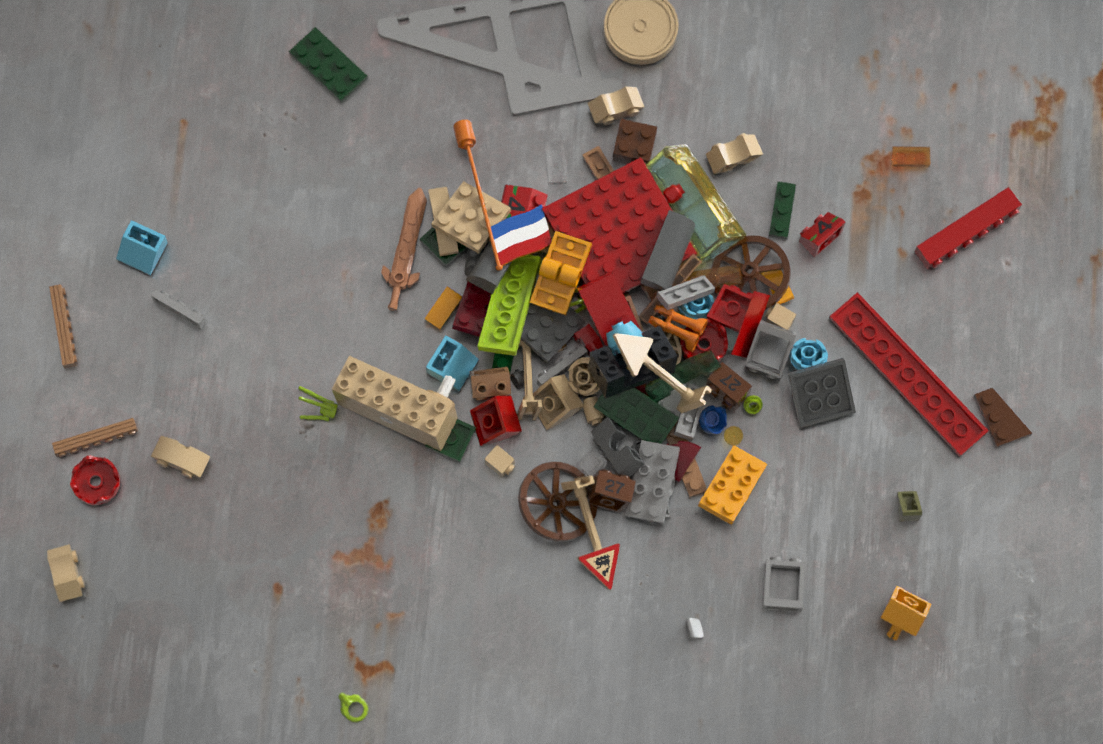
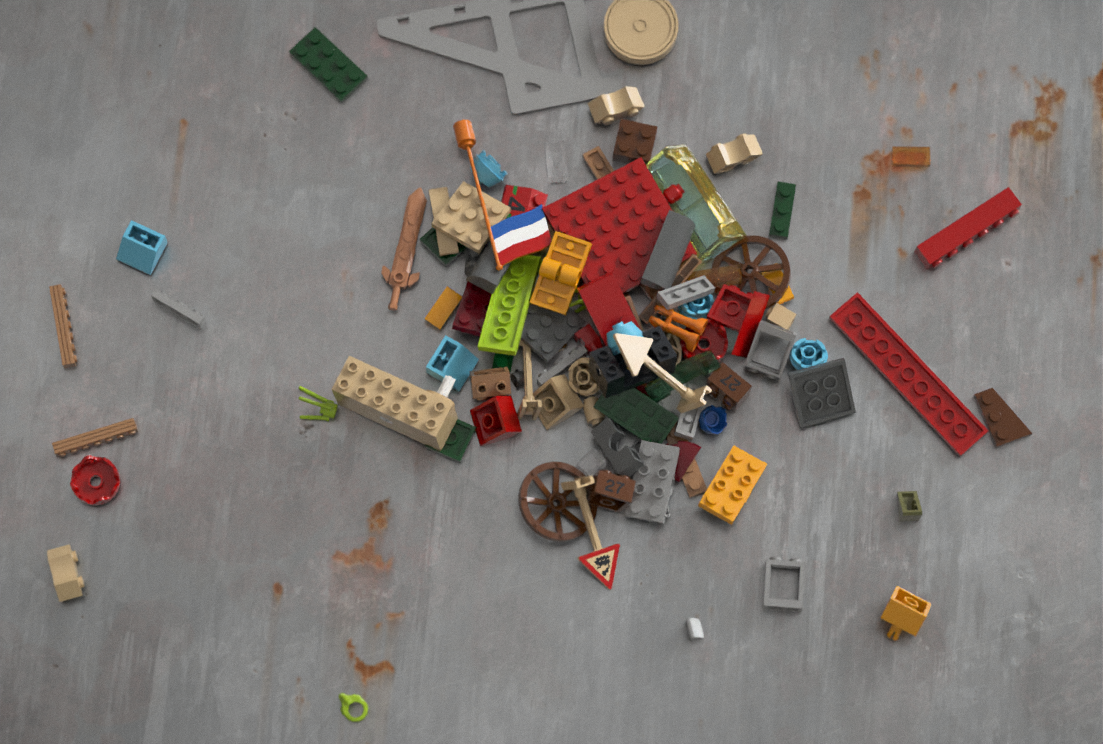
(174, 454): tan brick -> none
(488, 170): none -> medium azure cone
(500, 461): tan brick -> none
(733, 435): clear yellow piece -> none
(753, 409): lime plate -> none
(822, 233): red slope -> none

